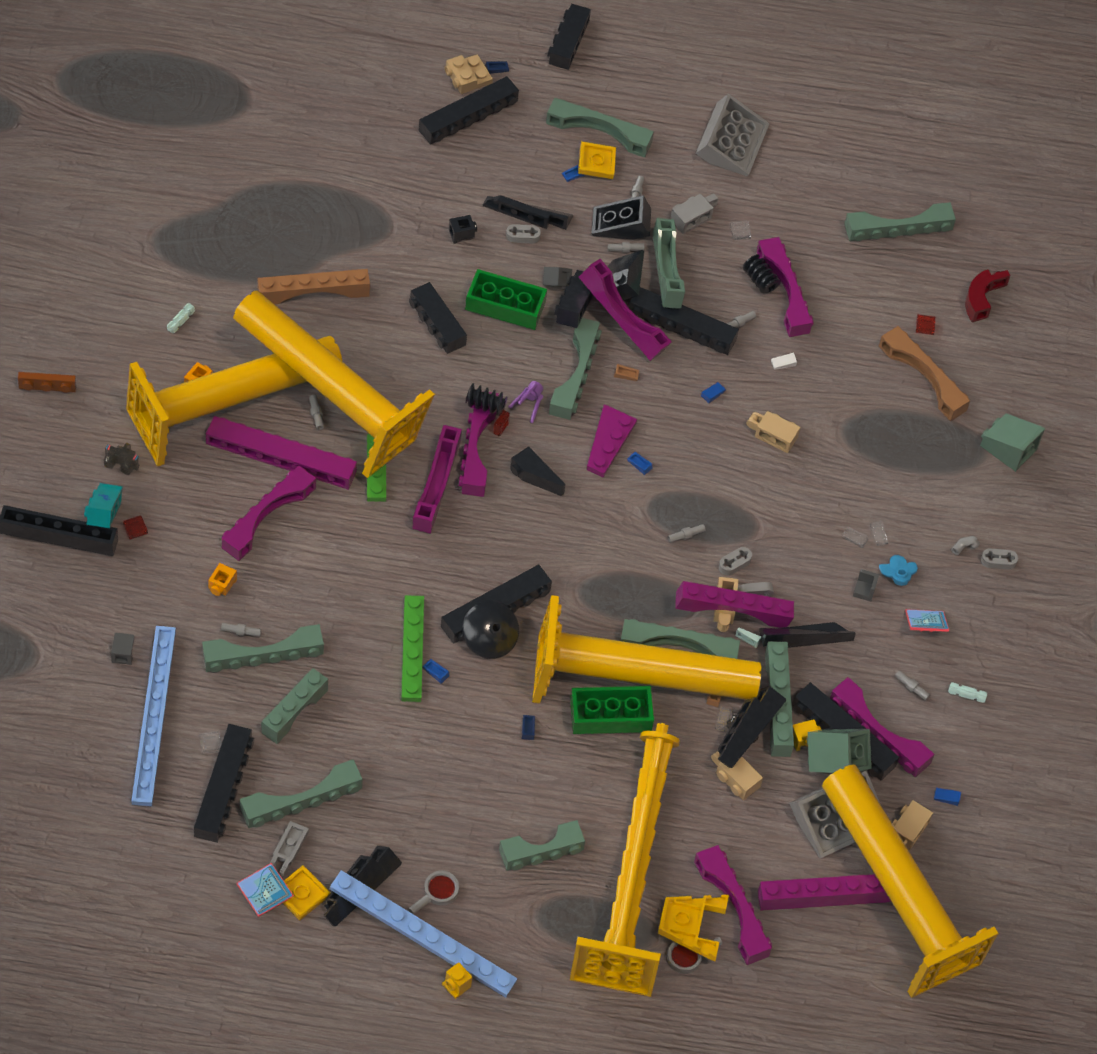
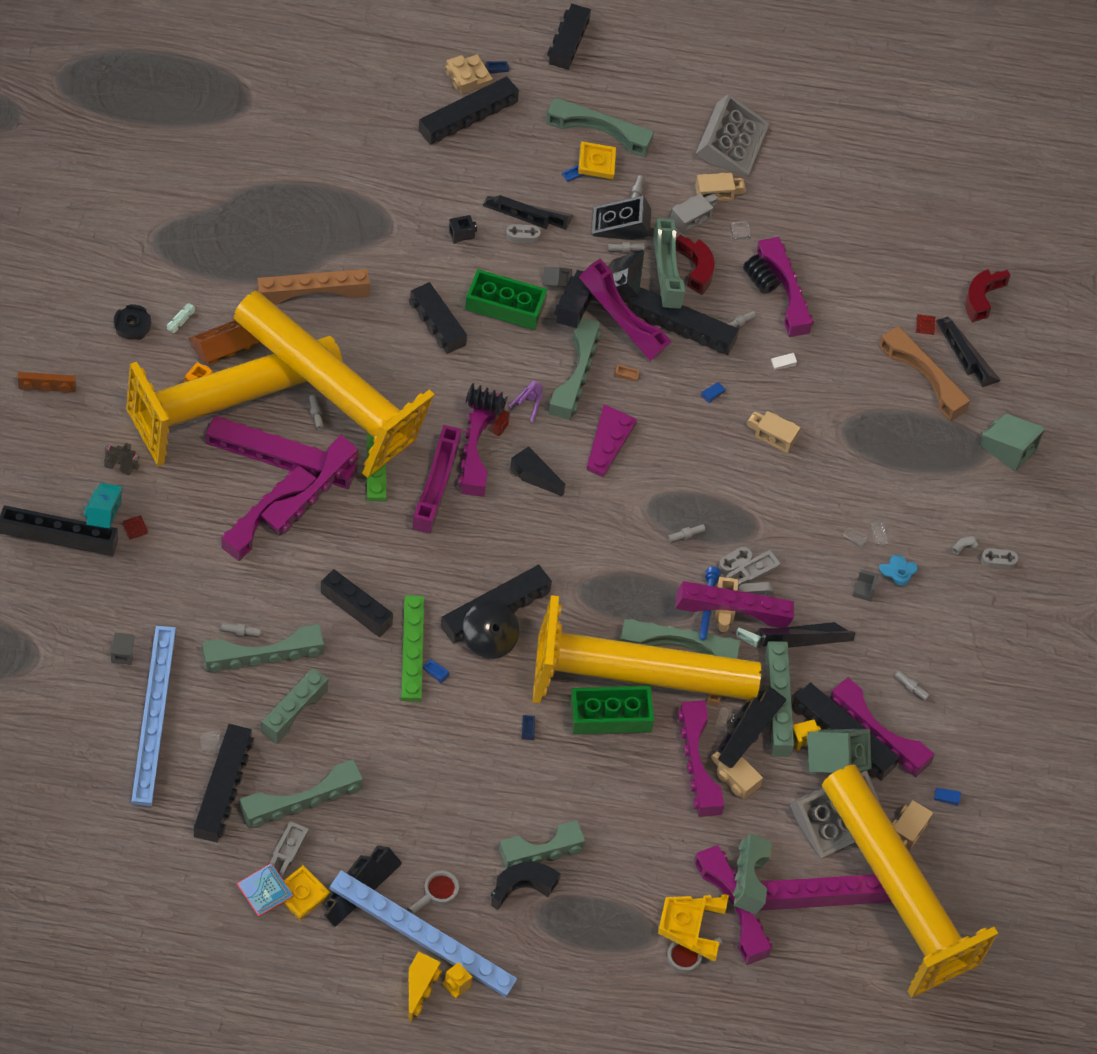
(132, 331): none -> black plate
(222, 341): none -> dark orange slope
(222, 580): light orange brick -> none
(285, 512): none -> magenta arch
(356, 603): none -> black brick
(421, 976): none -> yellow slope
(522, 875): none -> black arch
(616, 960): yellow plant -> none
(640, 463): blue piece -> none
(703, 259): none -> dark red arch
(707, 793): none -> magenta arch
(712, 576): none -> blue piece
(721, 185): none -> tan brick
(749, 891): none -> sand green arch
(755, 568): none -> light grey hinge
(867, 226): sand green arch -> none
(927, 620): piece -> none
(966, 353): none -> black wedge
(967, 692): light aqua axle -> none

